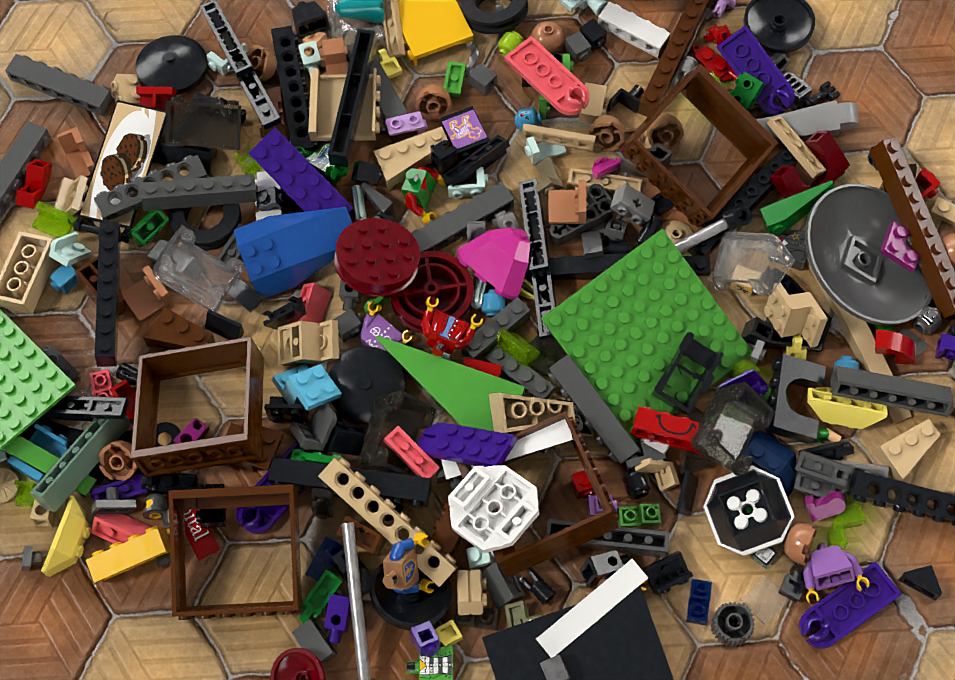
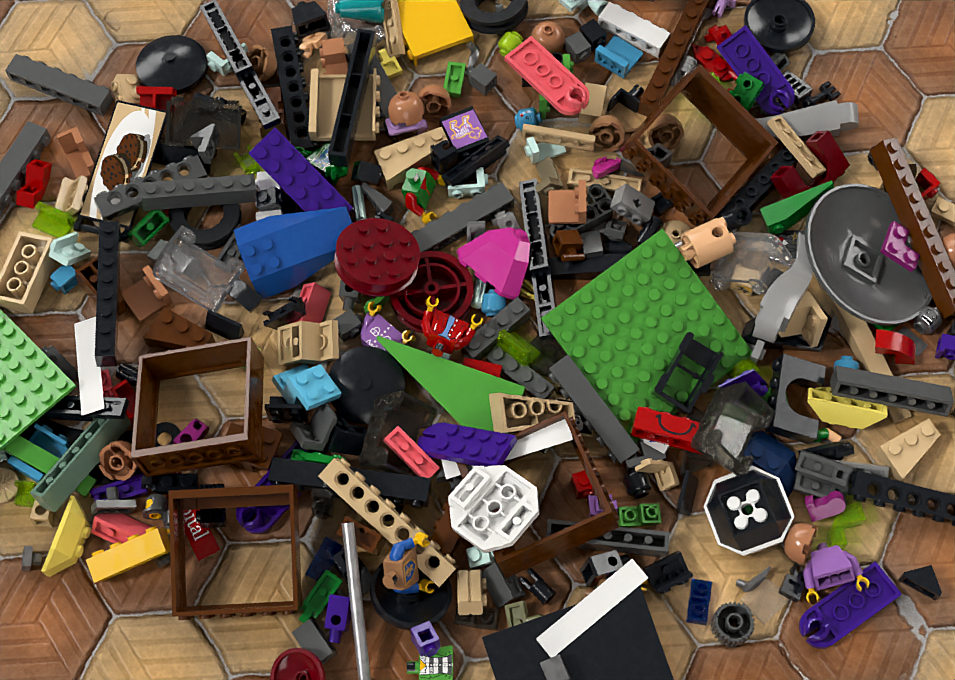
(89, 374): none -> white sticker
(206, 142): none -> dark grey slope
(313, 61): light aqua bracket -> none
(406, 108): none -> nougat cylinder
(448, 634): light yellow plate -> none
(568, 245): none -> reddish brown brick
(618, 56): none -> dark azure bracket
(707, 242): none -> light nougat cylinder
(754, 582): none -> flat silver bar
(765, 556): tile -> none
(784, 296): none -> light grey animal
(797, 349): light yellow plate -> none

